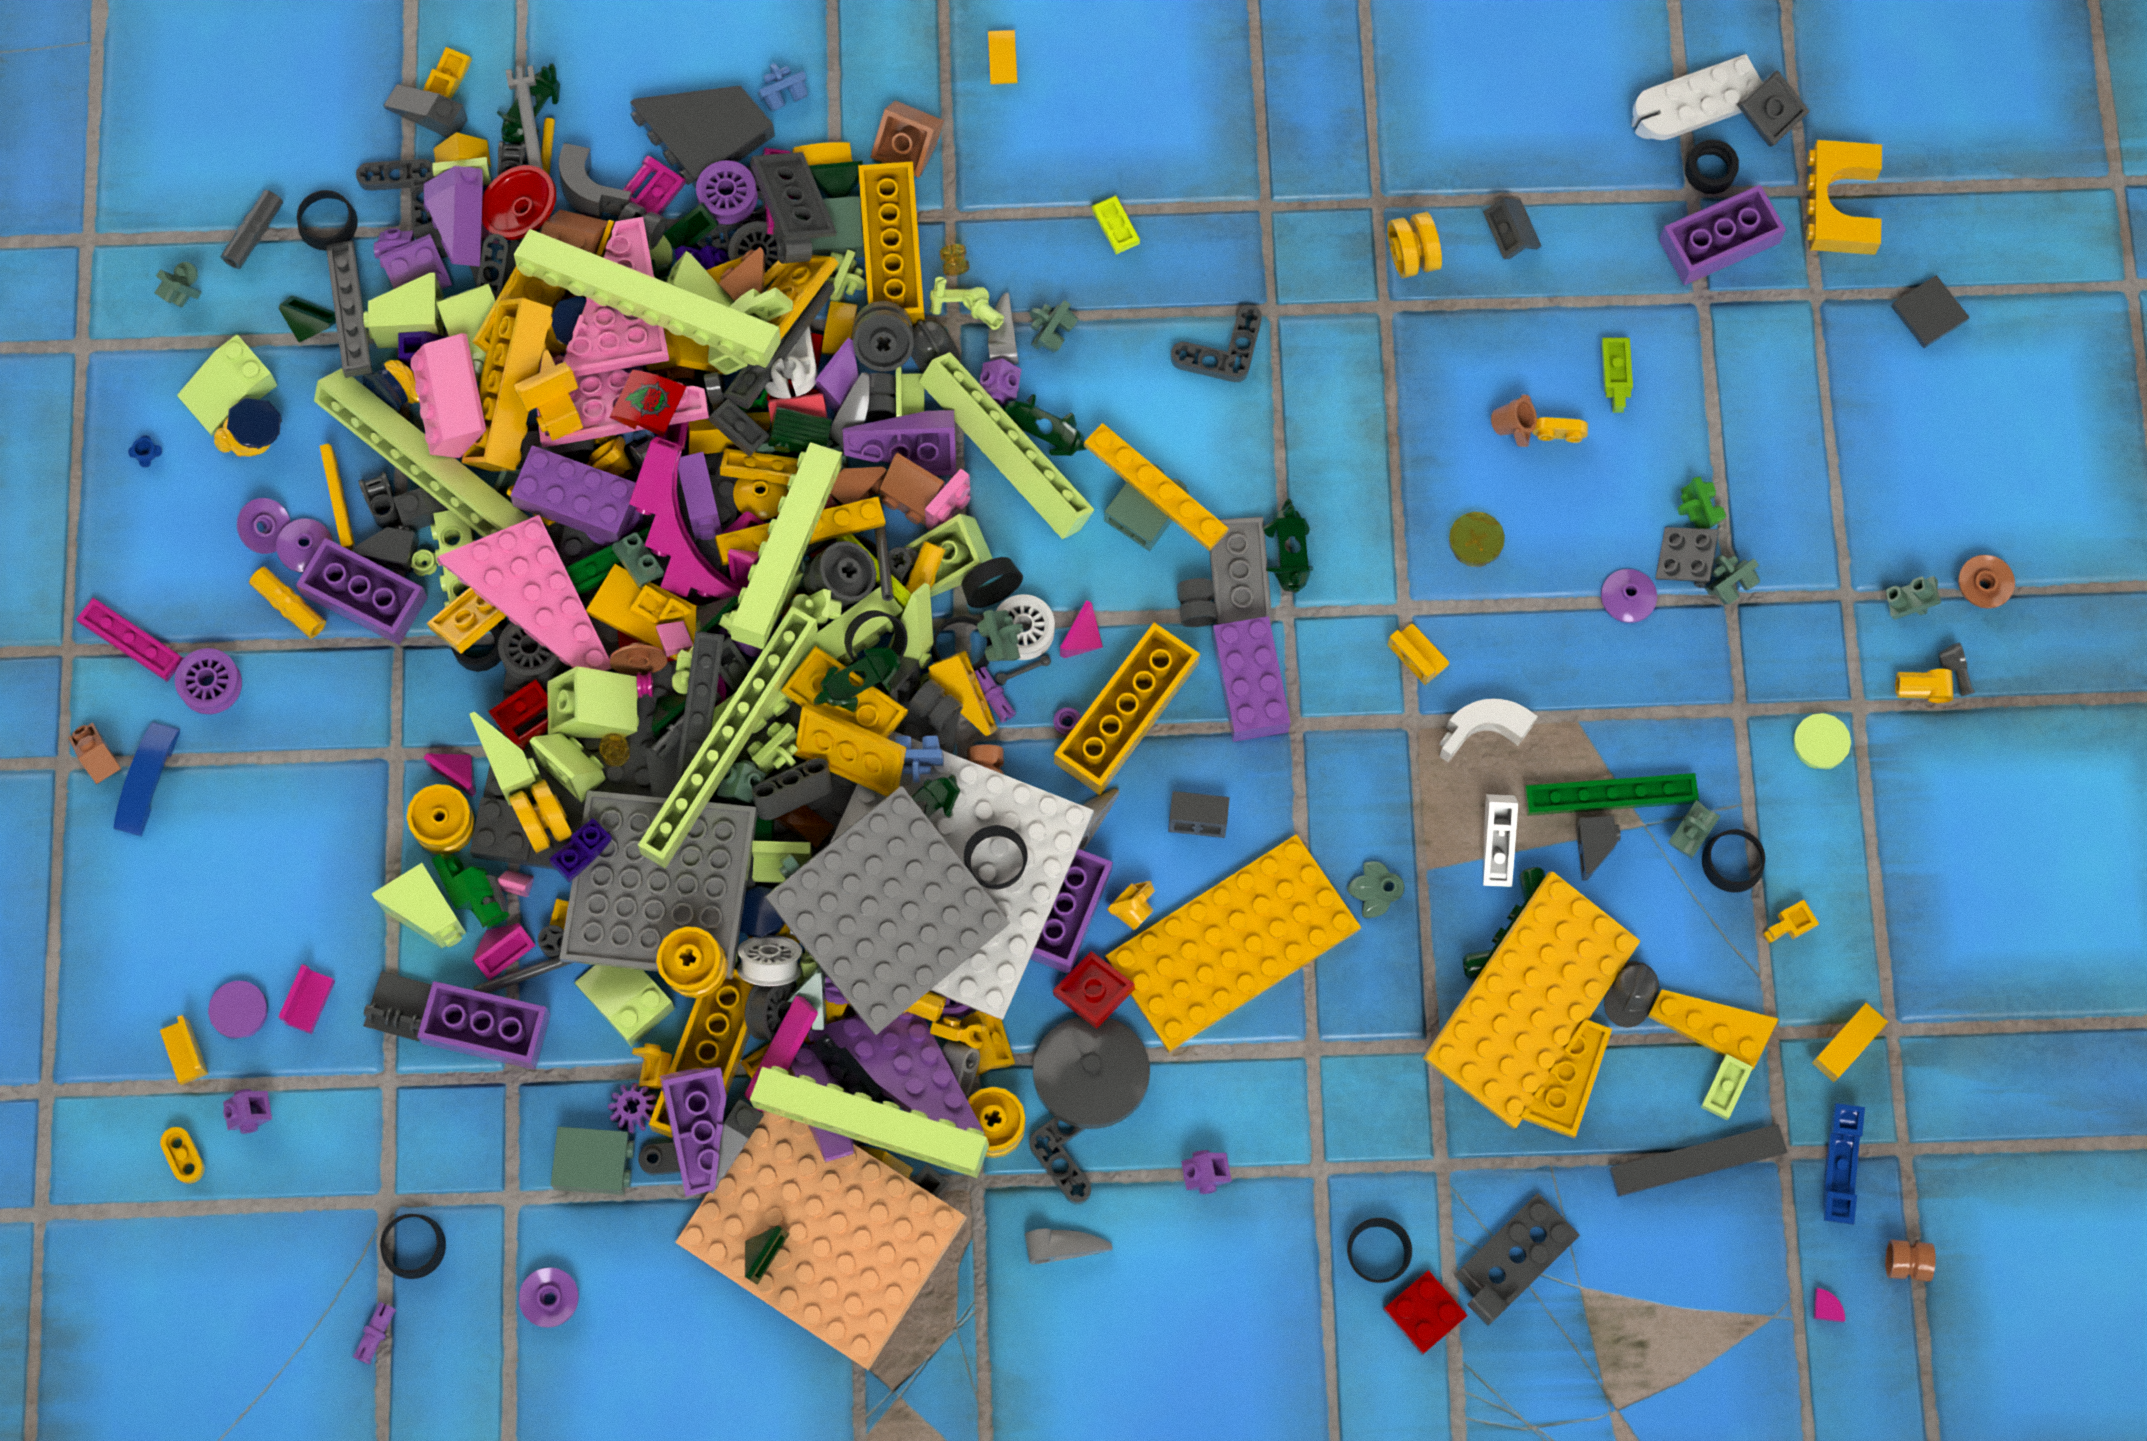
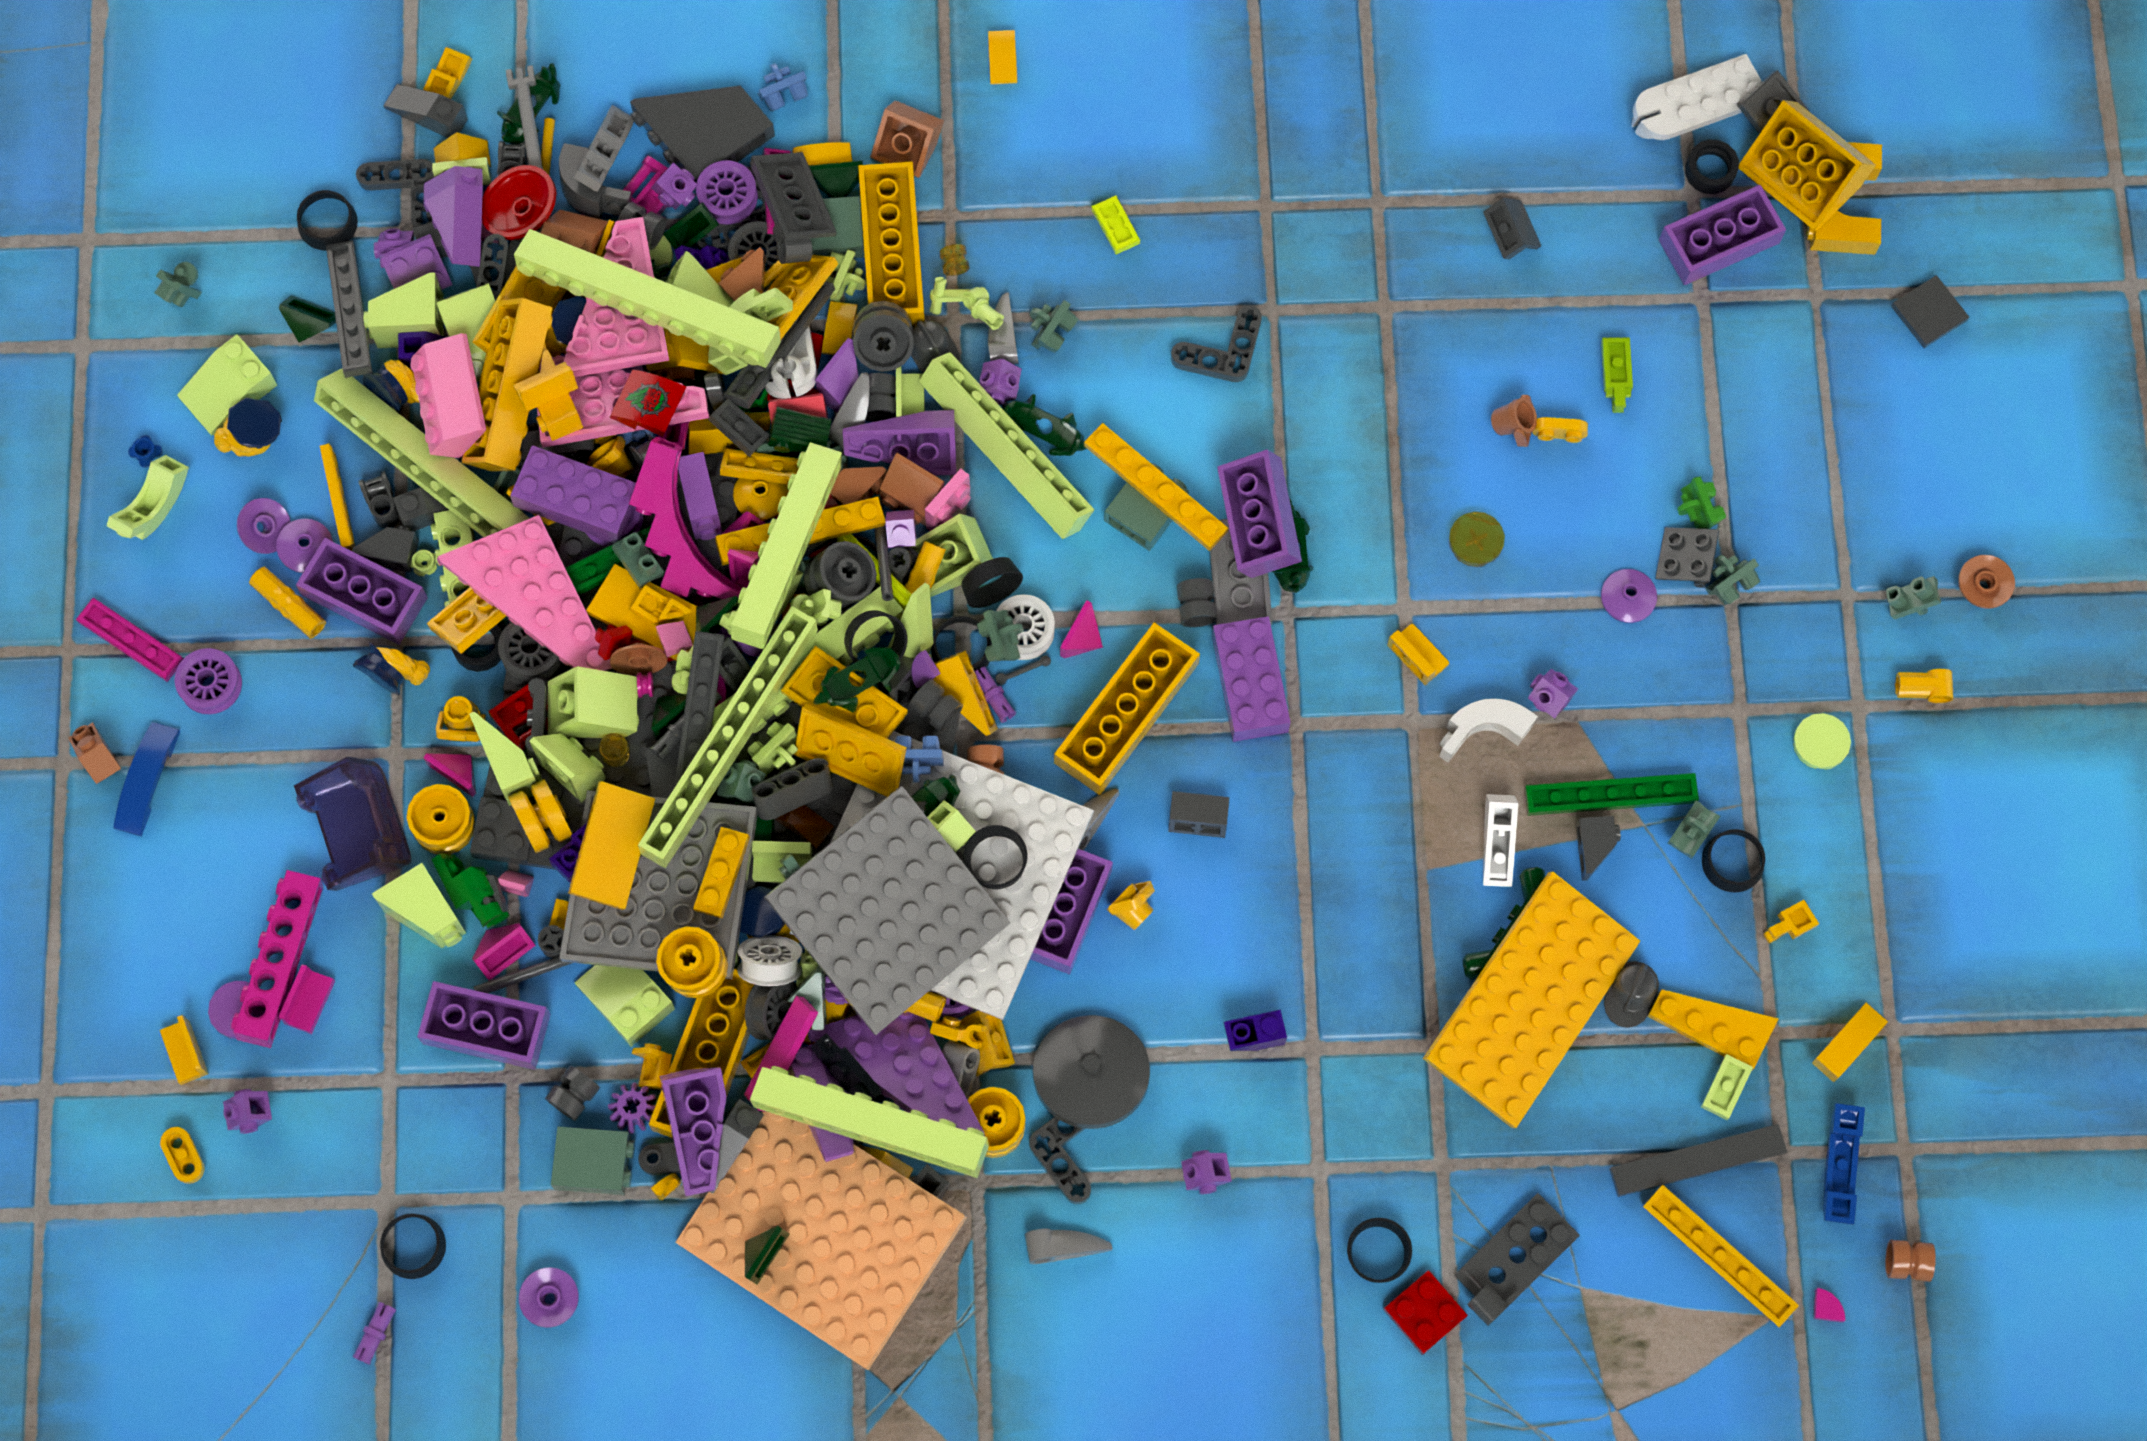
(154, 500): none -> yellowish green arch
(252, 229): dark grey axle -> none
(263, 1029): none -> dark pink brick
(356, 821): none -> clear purple windscreen
(391, 668): none -> piece
(397, 1006): dark grey hinge -> none
(458, 720): none -> yellow piece
(537, 716): none -> dark grey plate
(572, 1093): none -> dark grey wheel
(604, 148): none -> light grey slope
(610, 845): none -> yellow tile
(612, 639): none -> red tile
(666, 1186): none -> yellow tile
(675, 187): none -> medium lavender brick
(721, 872): none -> yellow plate
(900, 528): none -> brick
(923, 669): none -> medium lavender tile
(951, 825): none -> yellowish green brick
(1063, 714): medium lavender plate -> none
(1093, 989): red plate -> none
(1233, 942): yellow plate -> none
(1256, 1032): none -> dark purple slope
(1259, 514): none -> medium lavender brick
(1372, 891): sand green plate -> none
(1414, 244): yellow wheel -> none
(1551, 692): none -> medium lavender brick
(1565, 1093): yellow wing -> none
(1721, 1255): none -> yellow plate
(1805, 164): none -> yellow slope
(1954, 660): dark grey bar -> none

